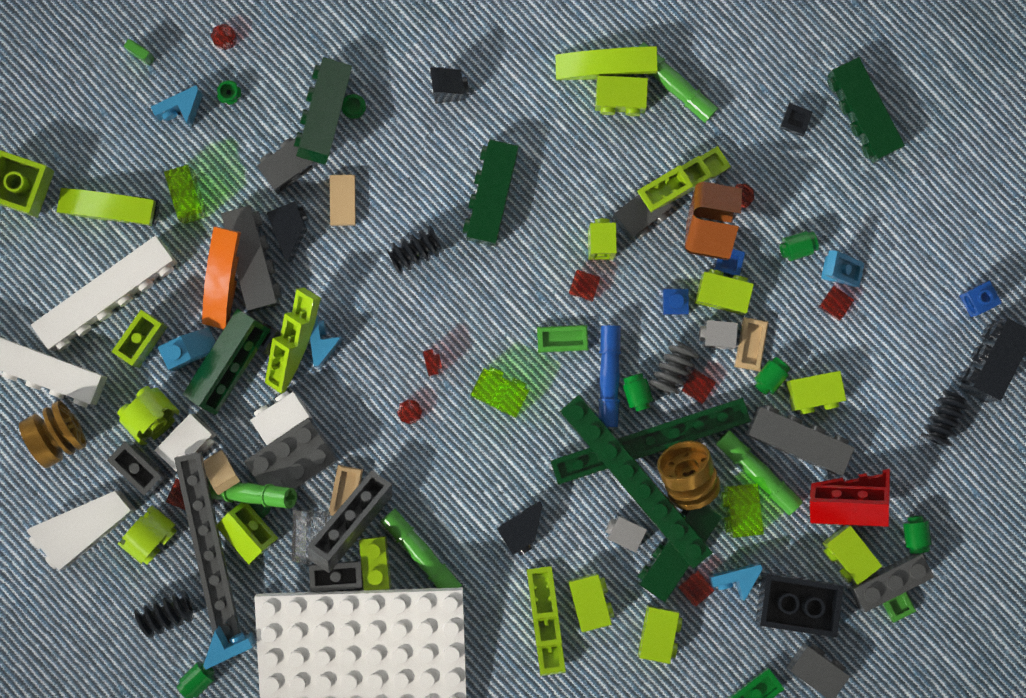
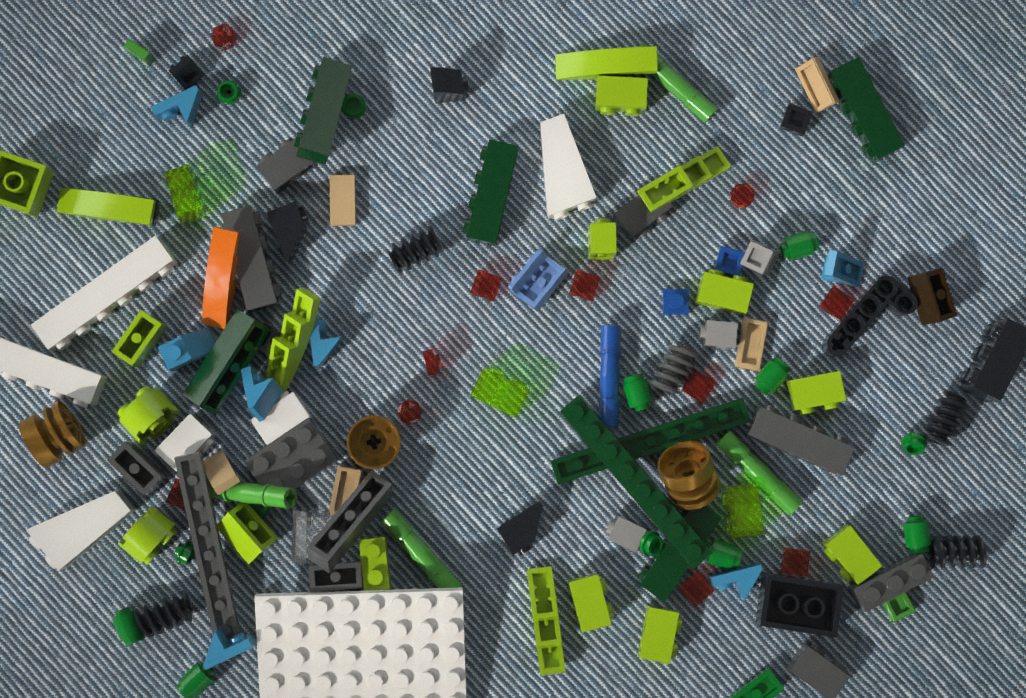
(127, 626): none -> green brick
(184, 553): none -> green plate
(186, 72): none -> black tile
(260, 394): none -> dark azure slope
(385, 451): none -> pearl gold wheel
(486, 285): none -> clear red plate
(537, 279): none -> medium blue bracket
(562, 338): bright green tile -> none
(564, 172): none -> white slope
(651, 543): none -> green plate
(711, 237): dark orange piece -> none
(724, 555): none -> green brick
(759, 257): none -> light grey brick
(795, 561): none -> clear red plate
(817, 85): none -> tan tile
(852, 501): red wedge -> none
(864, 319): none -> black beam
(914, 443): none -> green plate
(932, 296): none -> dark brown brick
(957, 550): none -> black piece
(980, 299): blue brick -> none

